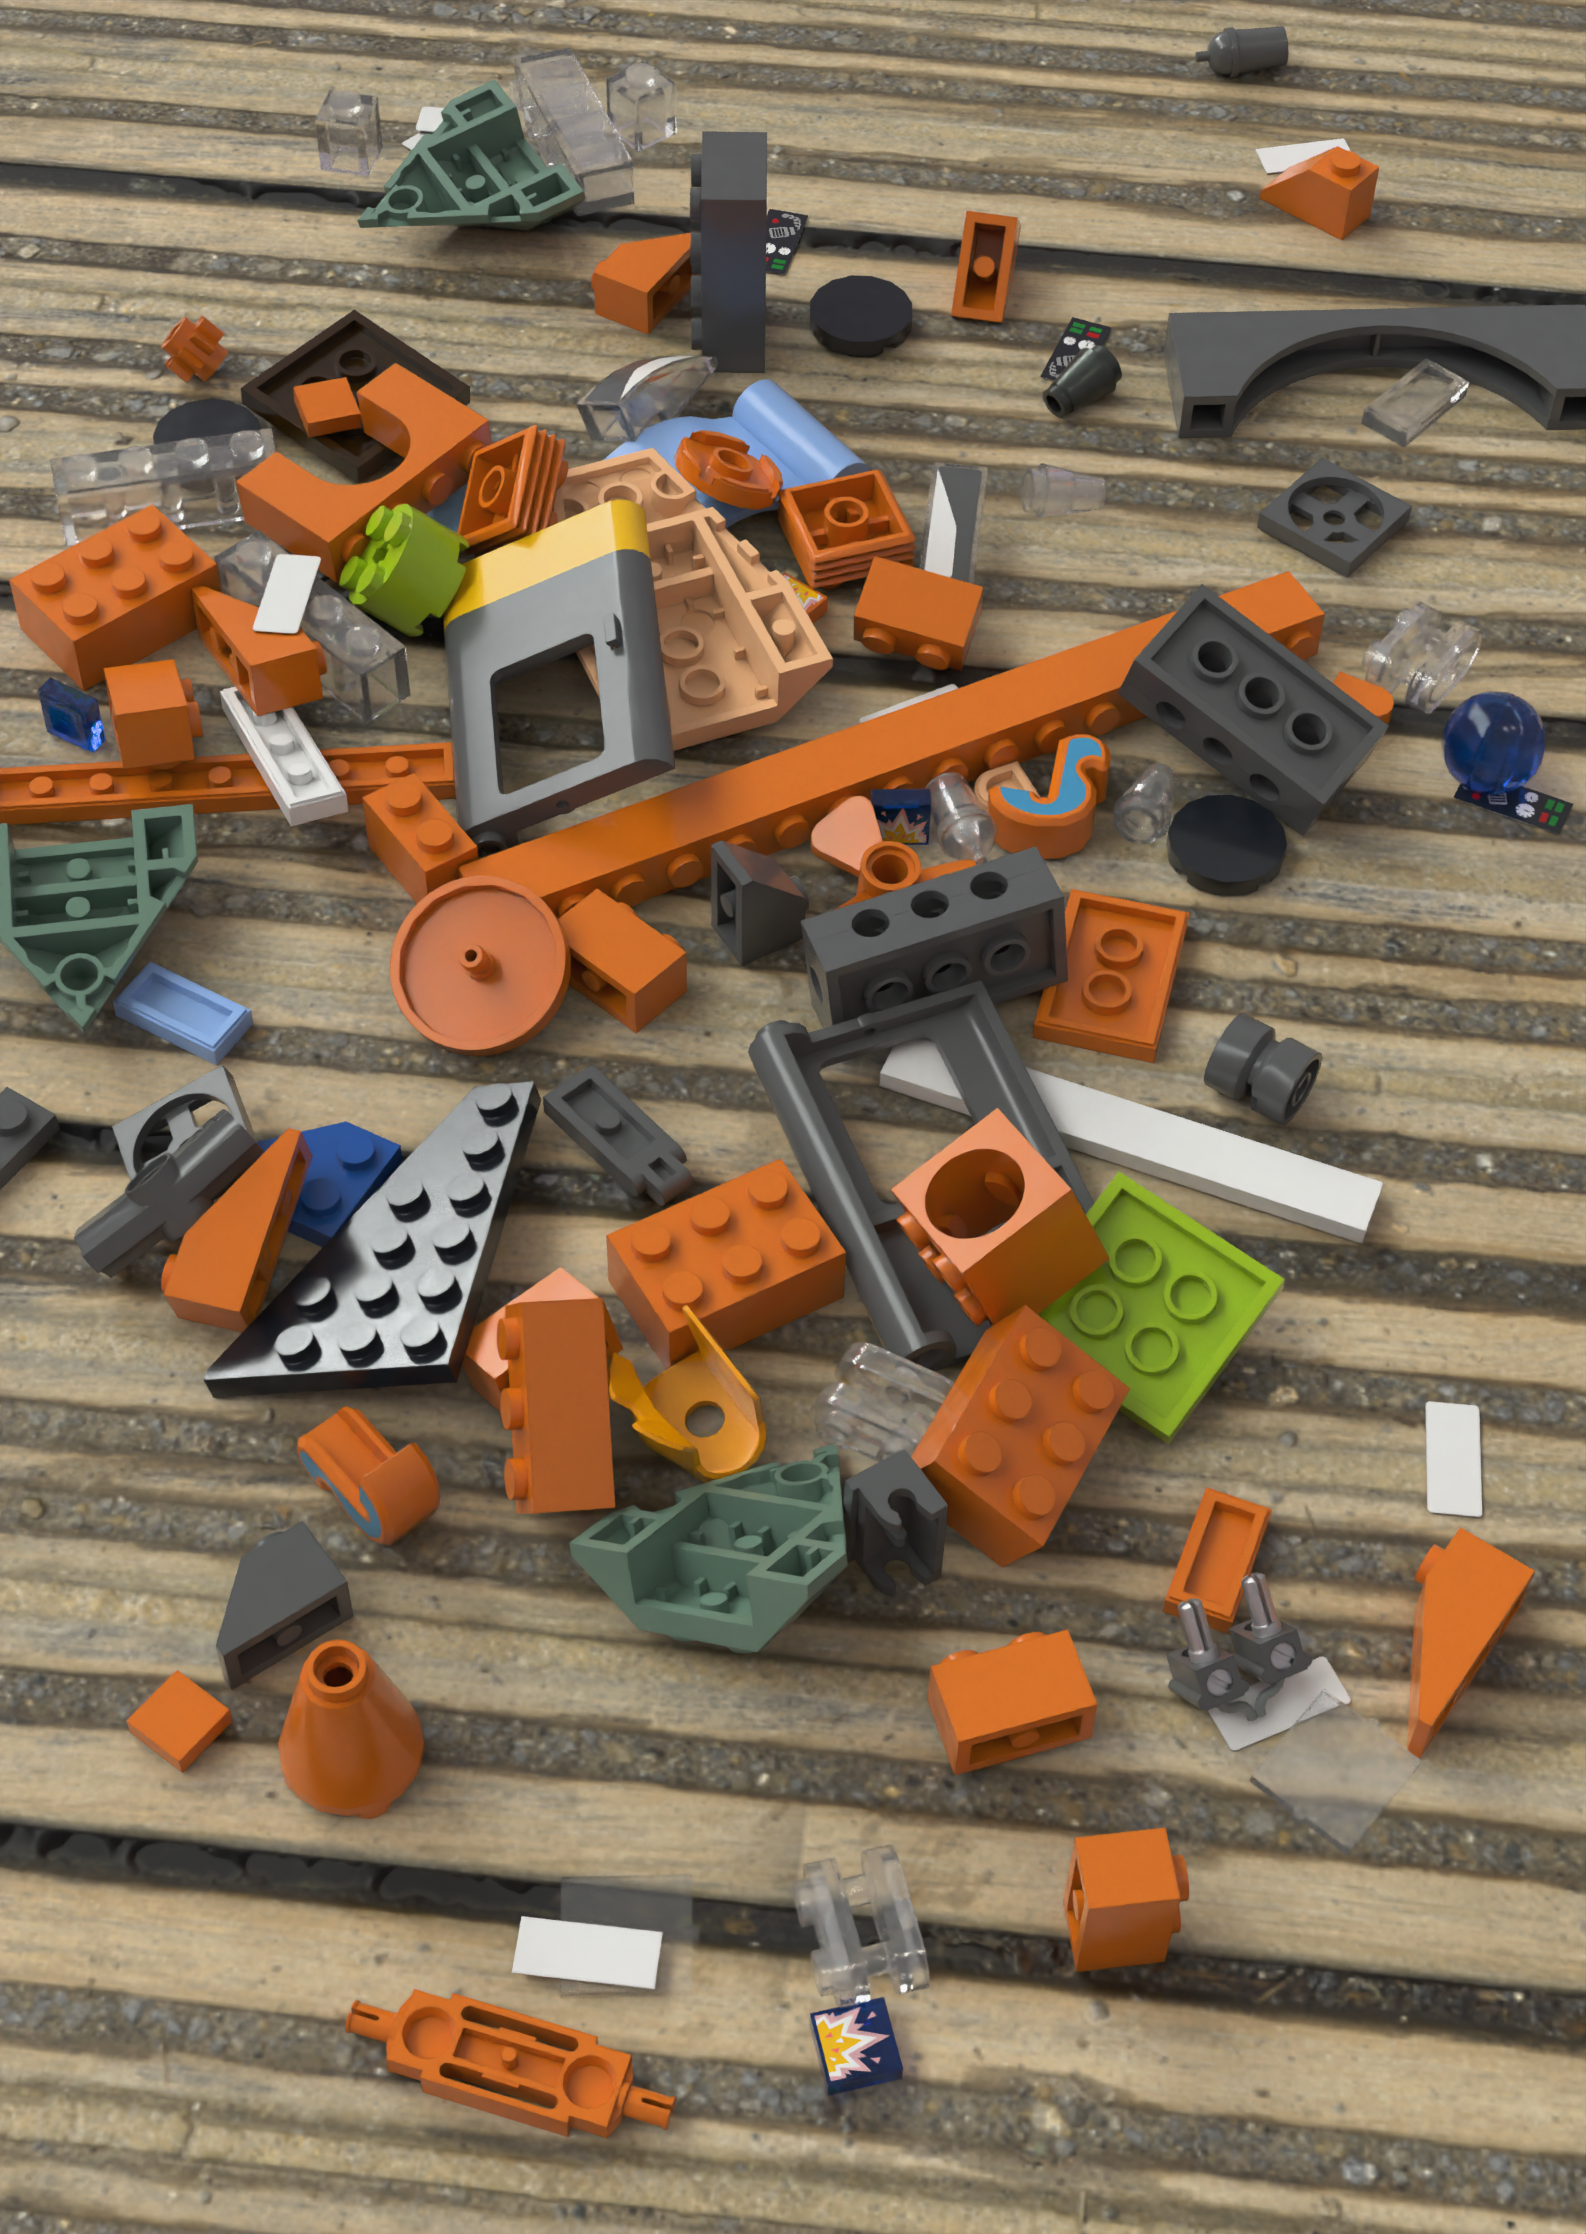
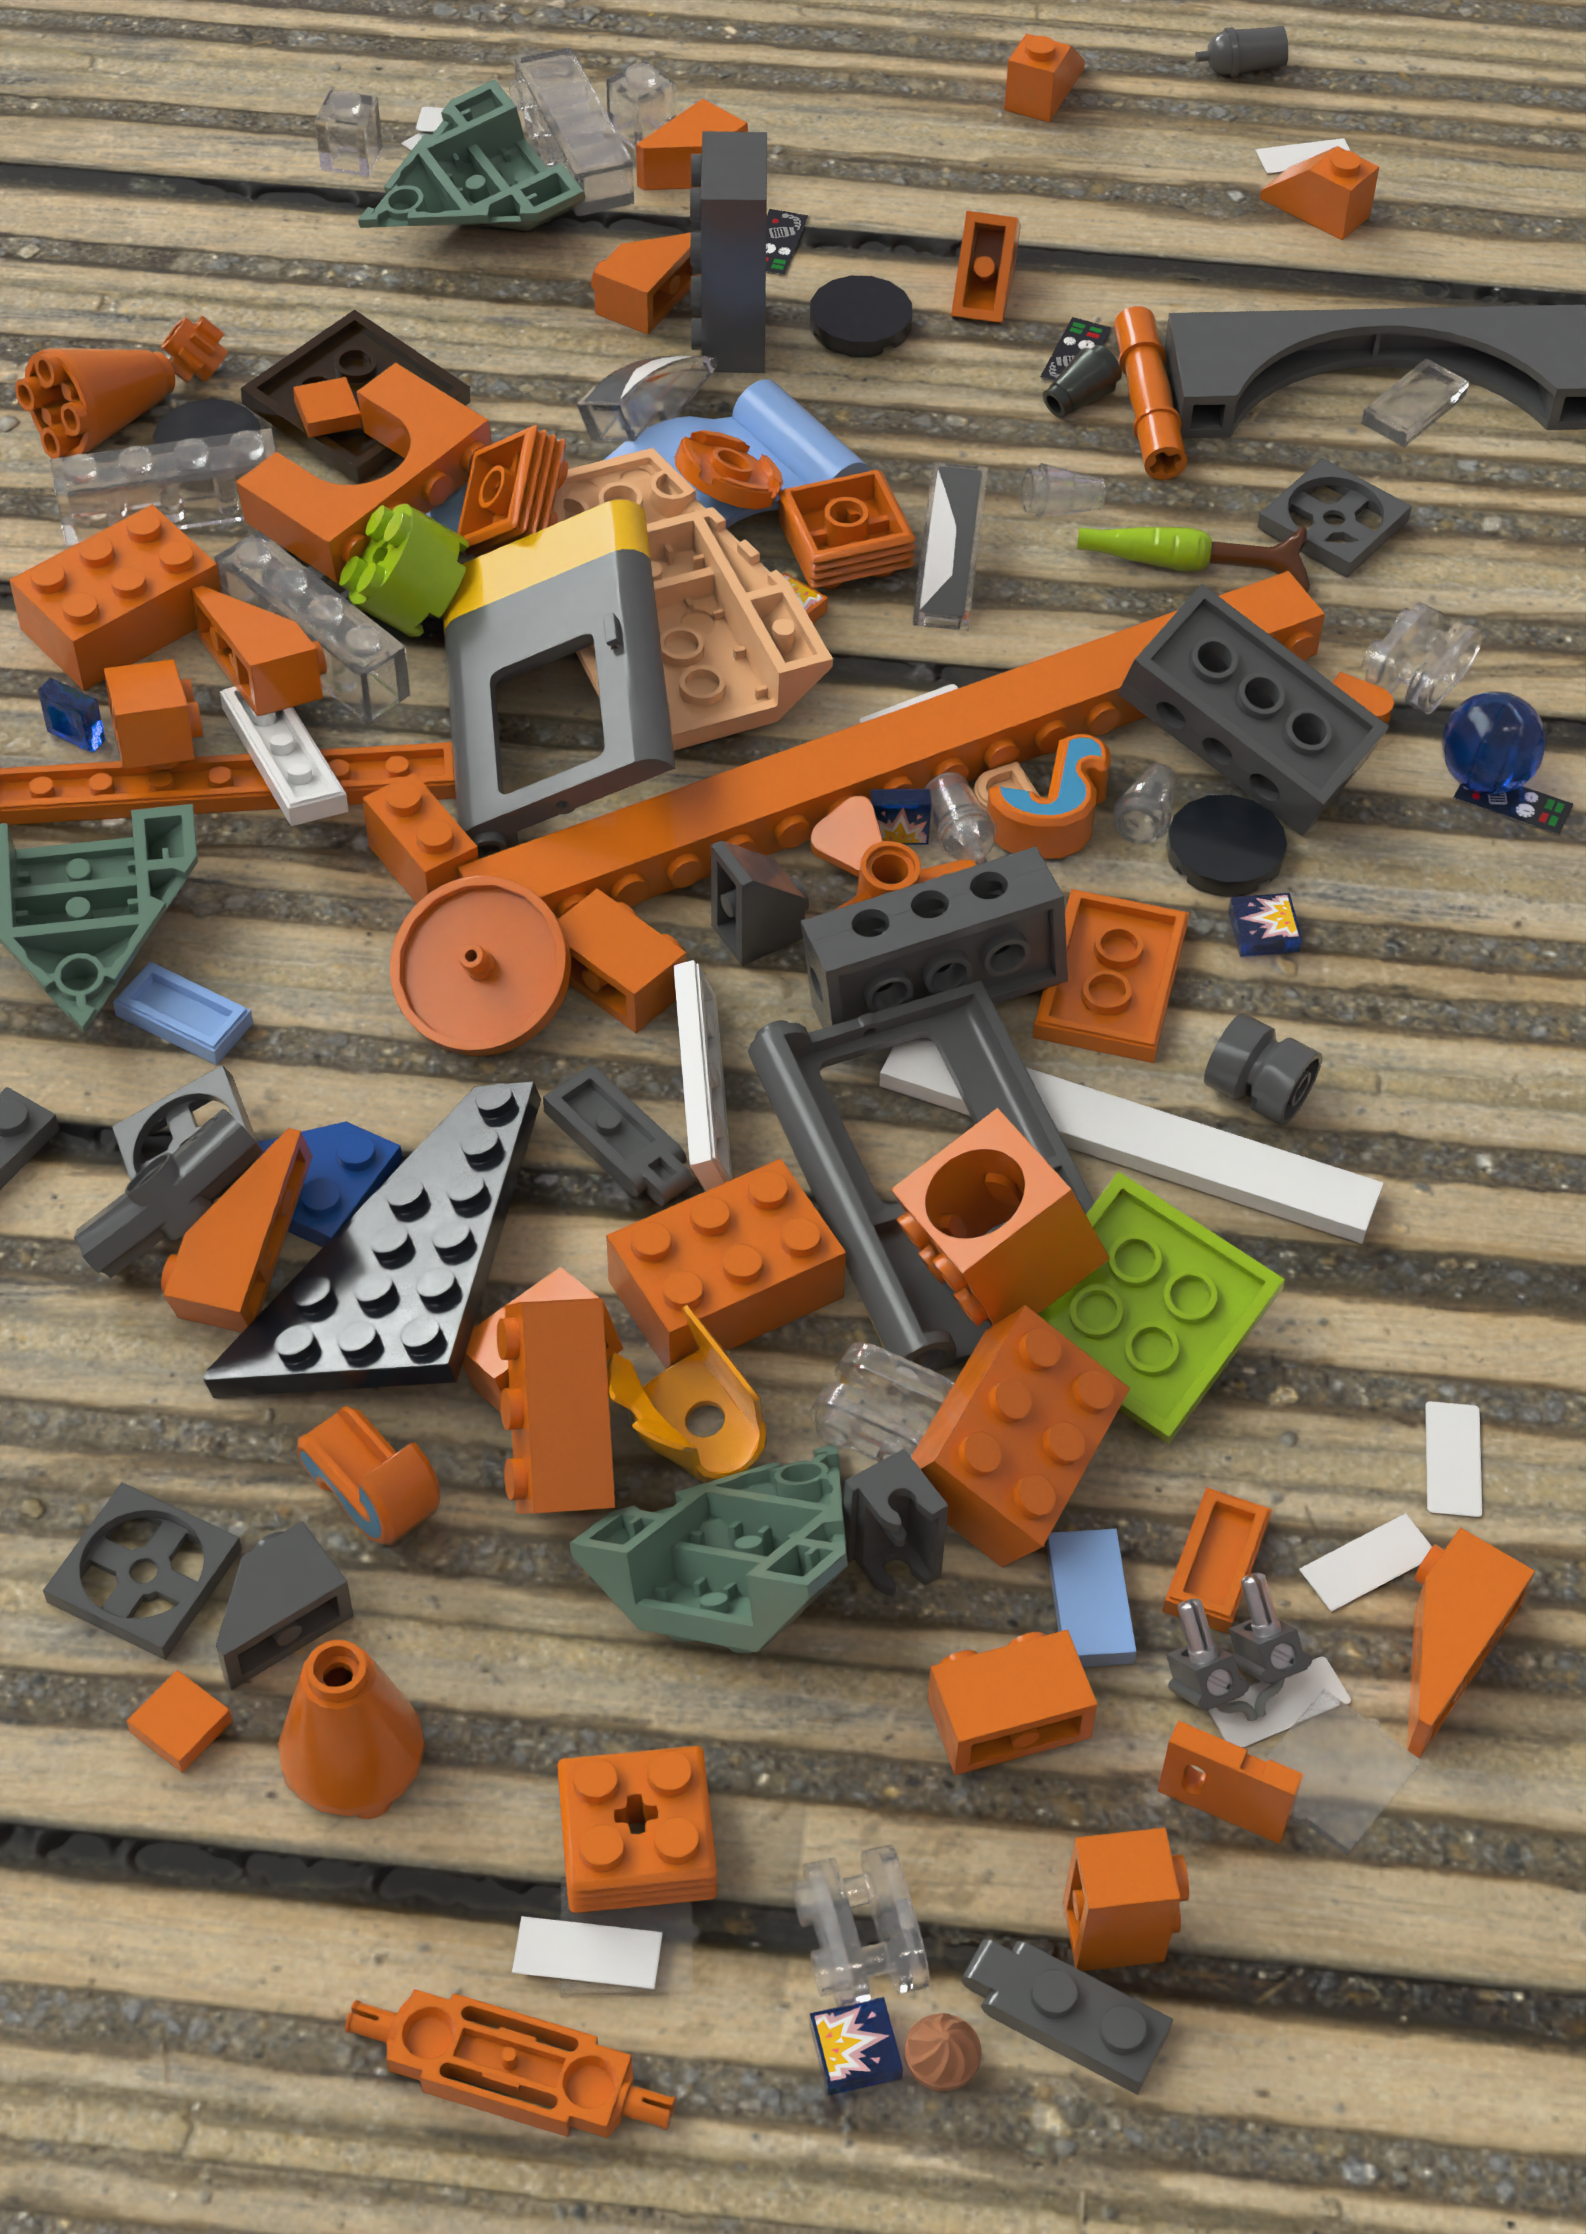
(90, 394): none -> orange cone
(158, 1632): none -> dark grey piece
(286, 594): white sticker -> none
(626, 1870): none -> orange brick
(665, 155): none -> orange slope
(702, 1076): none -> white tile
(917, 614): orange brick -> none
(942, 2052): none -> nougat plate
(1041, 76): none -> orange slope
(1068, 2011): none -> dark grey hinge
(1091, 1595): none -> light blue tile
(1150, 394): none -> orange piece
(1193, 550): none -> lime piece
(1235, 1785): none -> orange piece
(1264, 924): none -> clear blue tile
(1367, 1562): none -> white sticker

